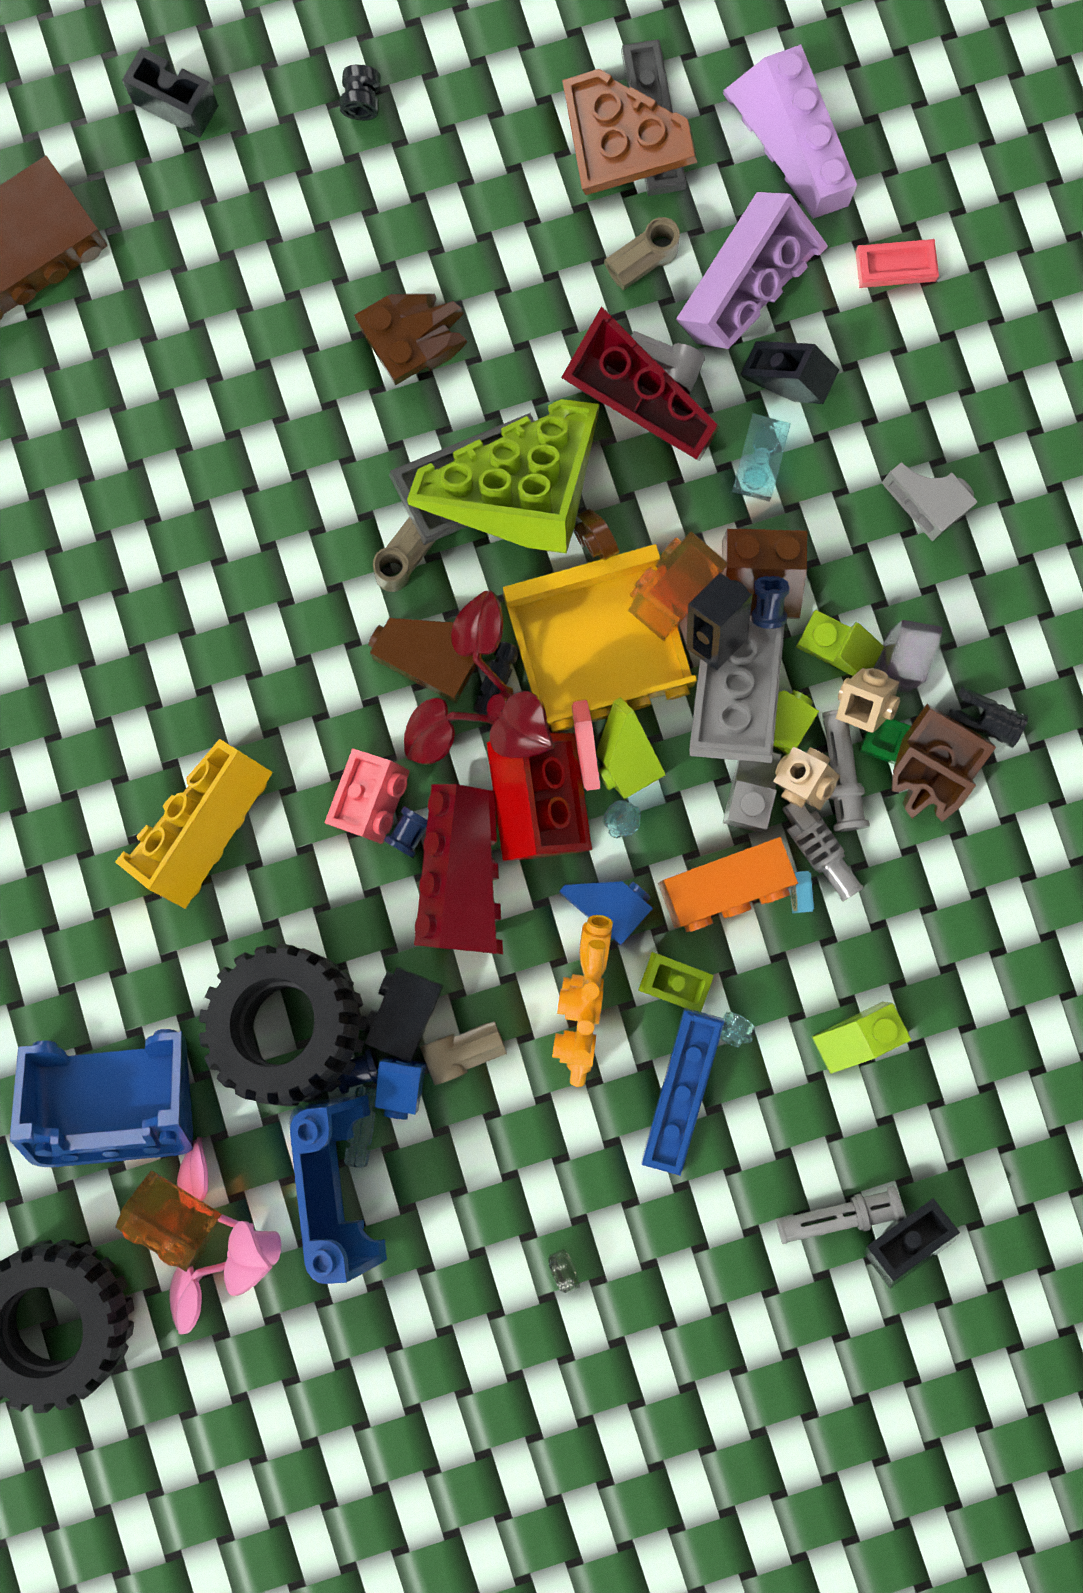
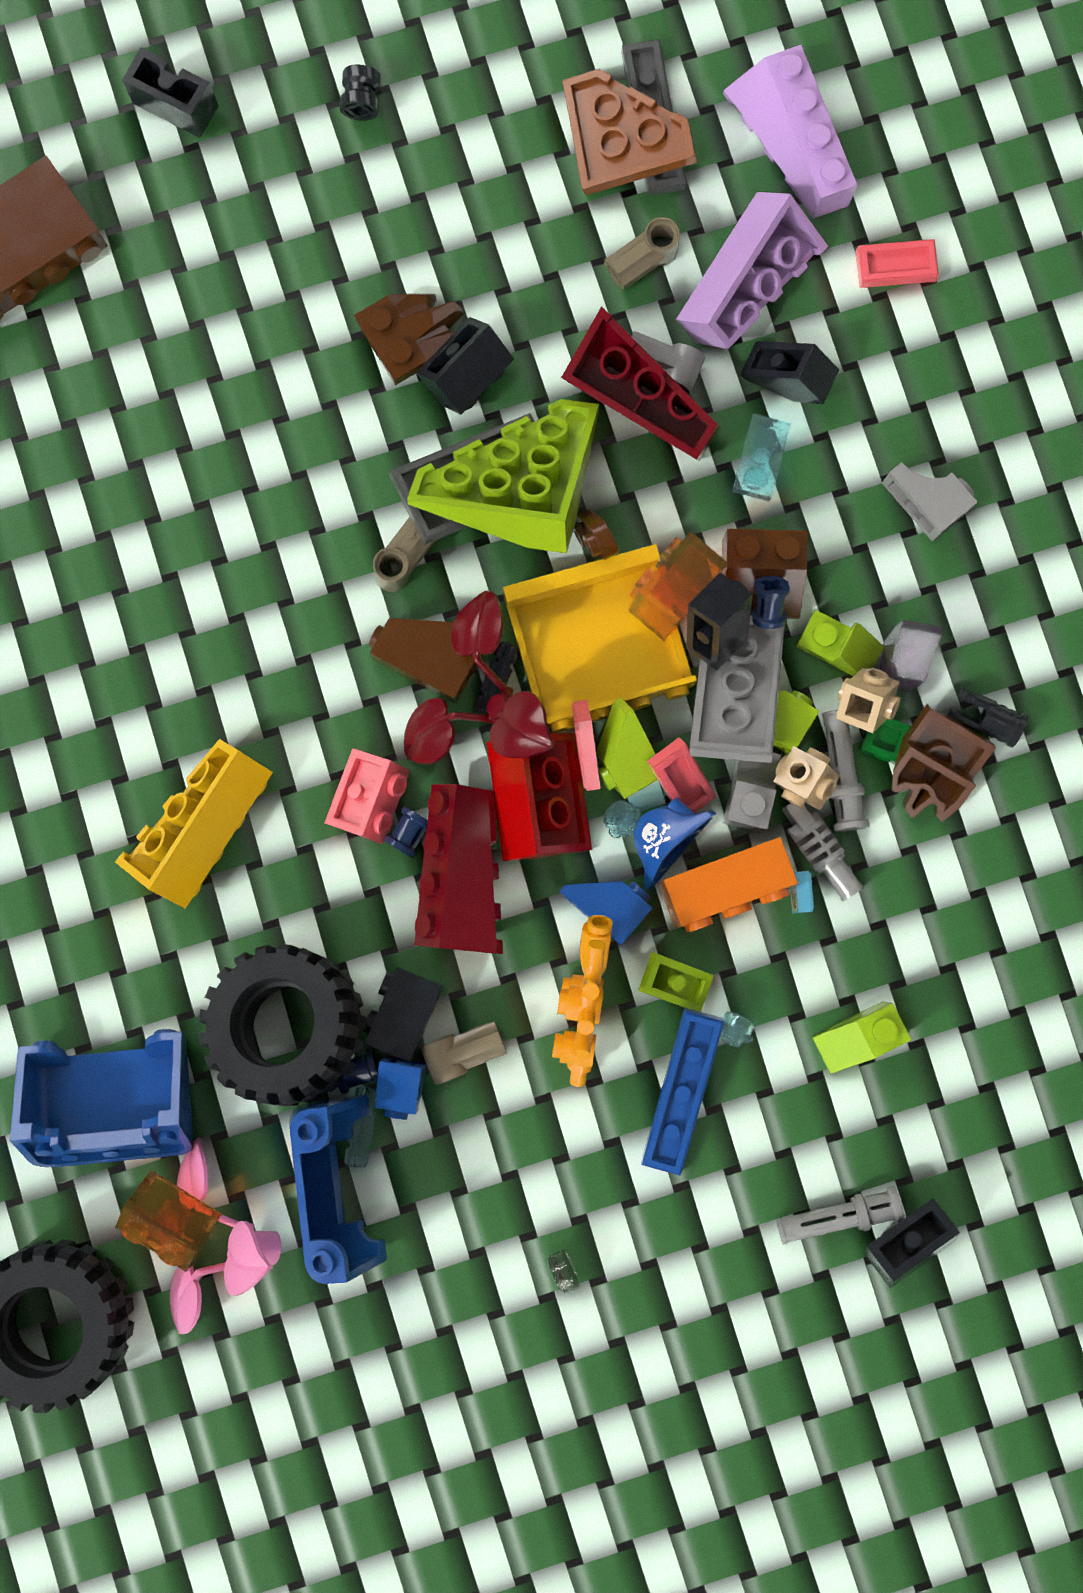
(465, 365): none -> black brick
(665, 835): none -> blue hat
(681, 776): none -> coral tile

